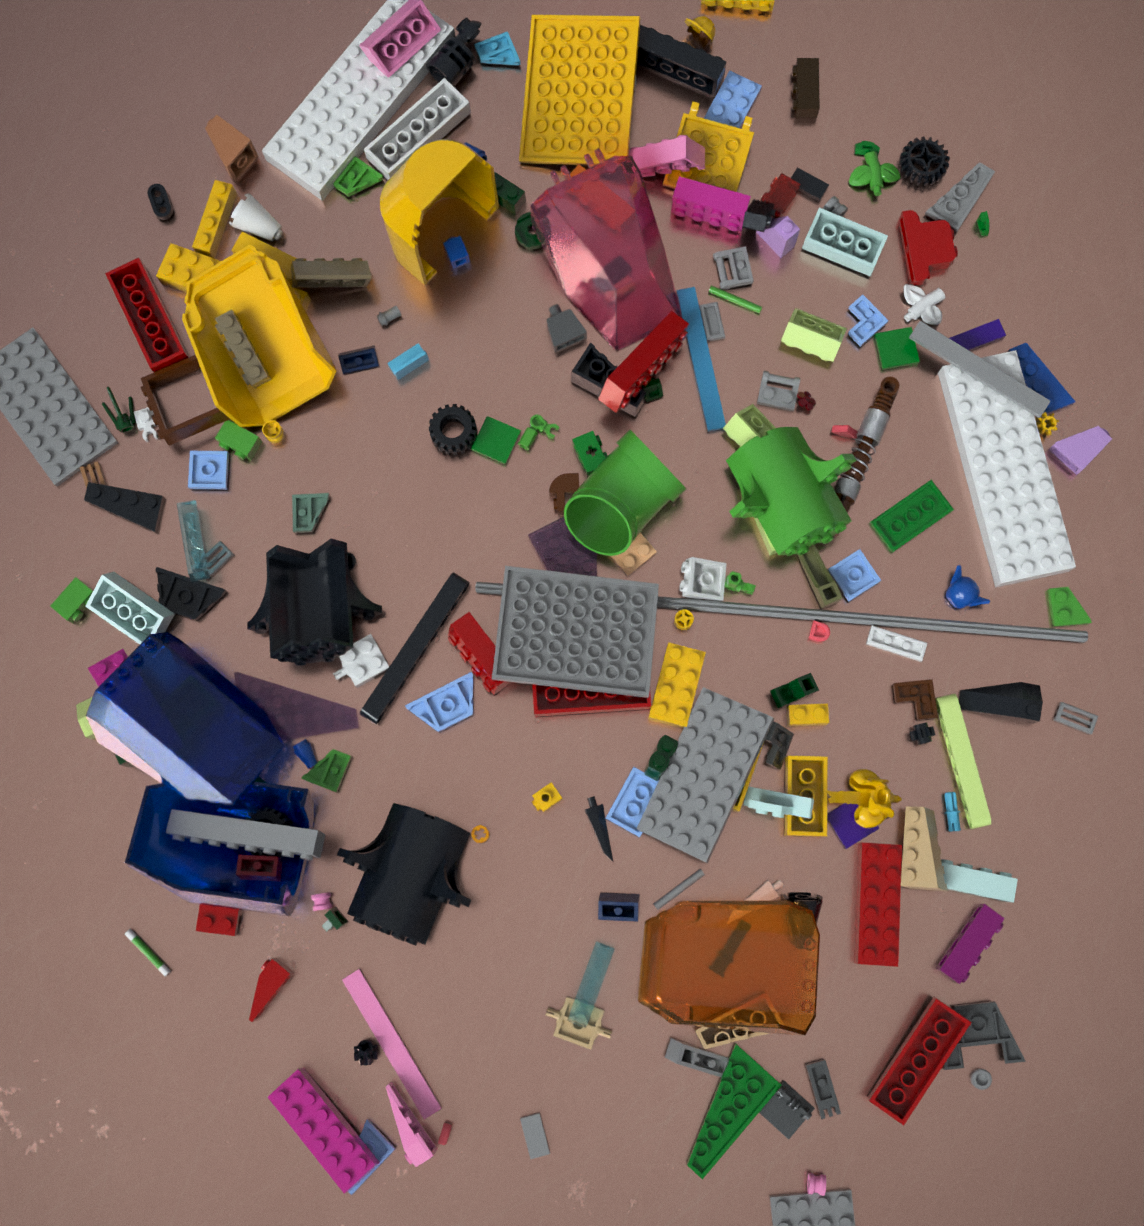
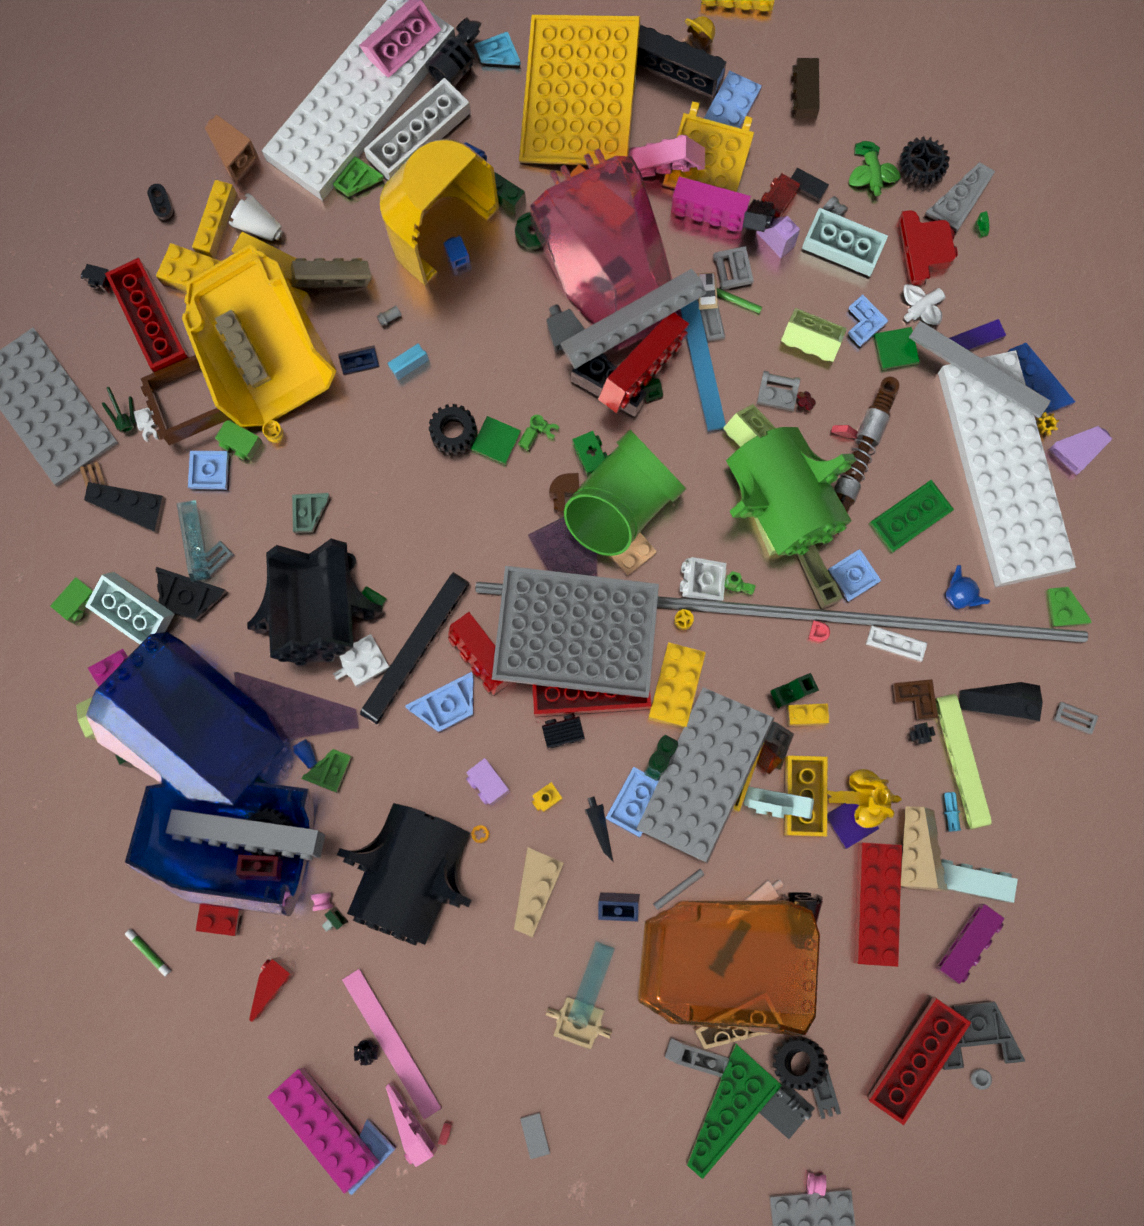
(95, 277): none -> black brick
(374, 596): none -> green piece
(488, 782): none -> lavender brick
(536, 888): none -> tan wedge
(563, 732): none -> black brick
(633, 318): none -> light grey brick
(709, 300): none -> slope
(768, 759): none -> clear red slope
(785, 1056): none -> black tyre

